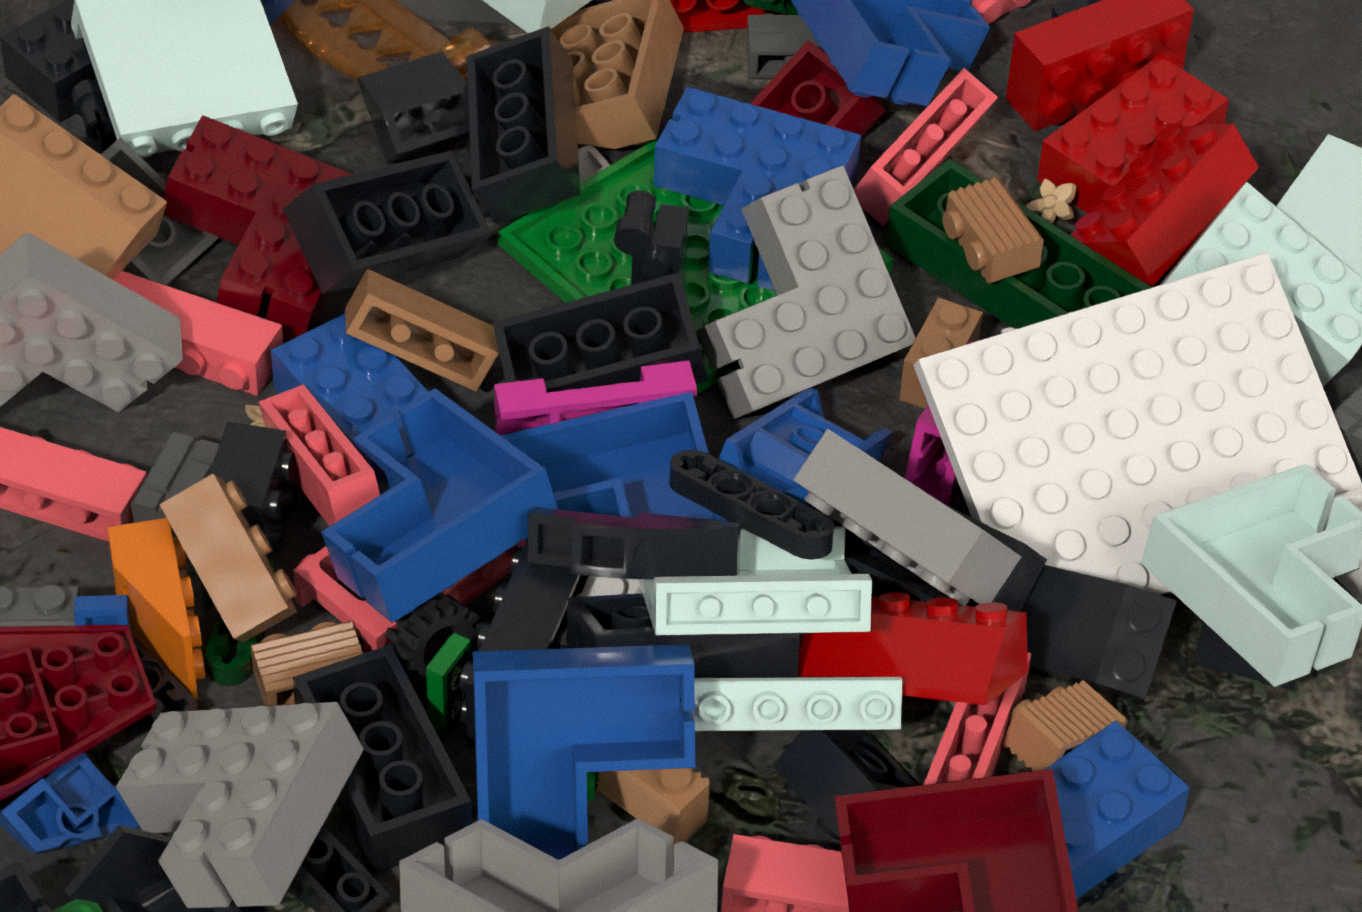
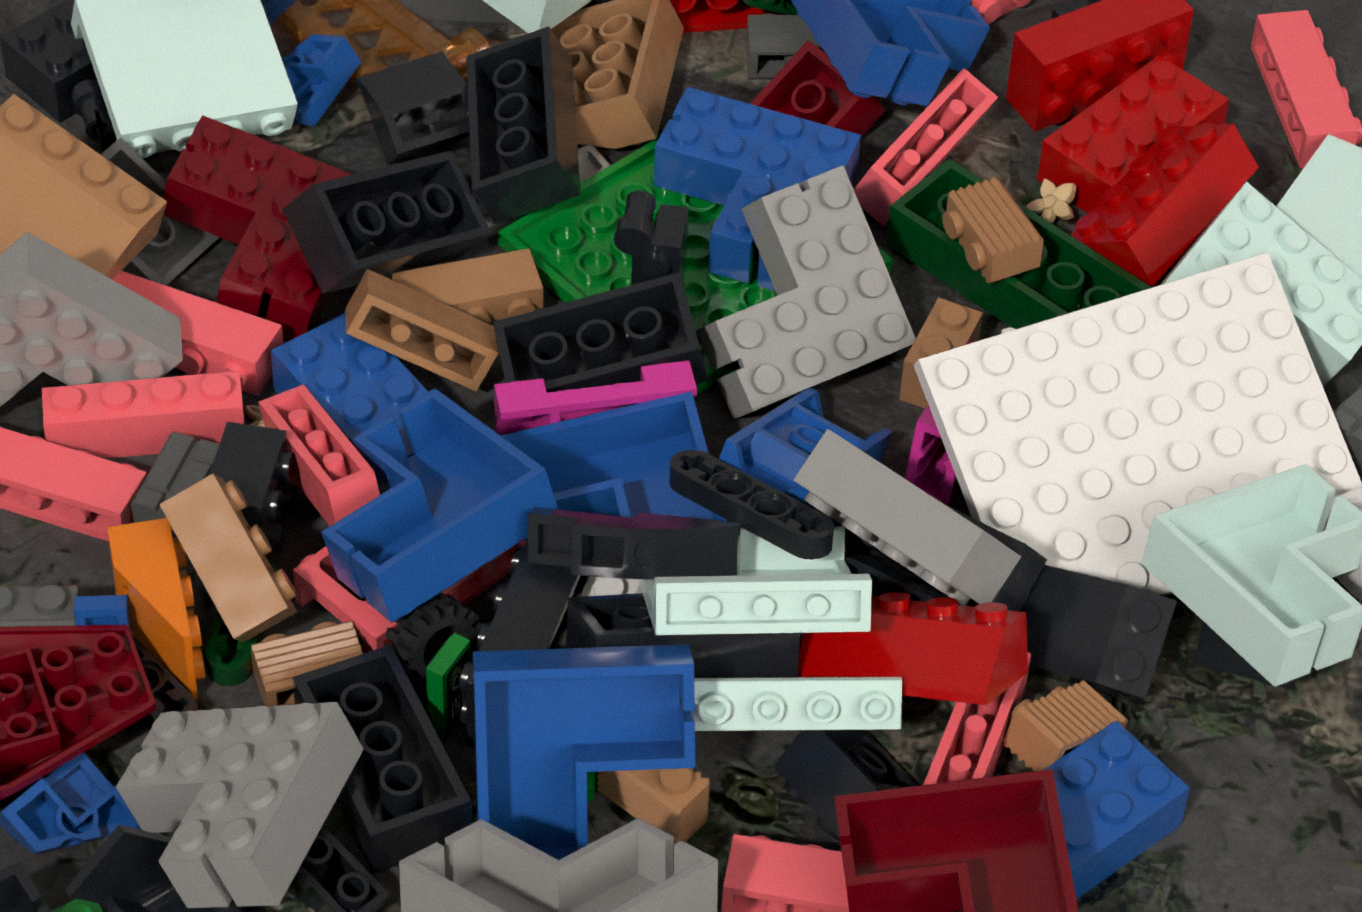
(141, 413): none -> coral brick
(318, 73): none -> blue slope
(482, 286): none -> medium nougat brick
(1302, 82): none -> coral brick

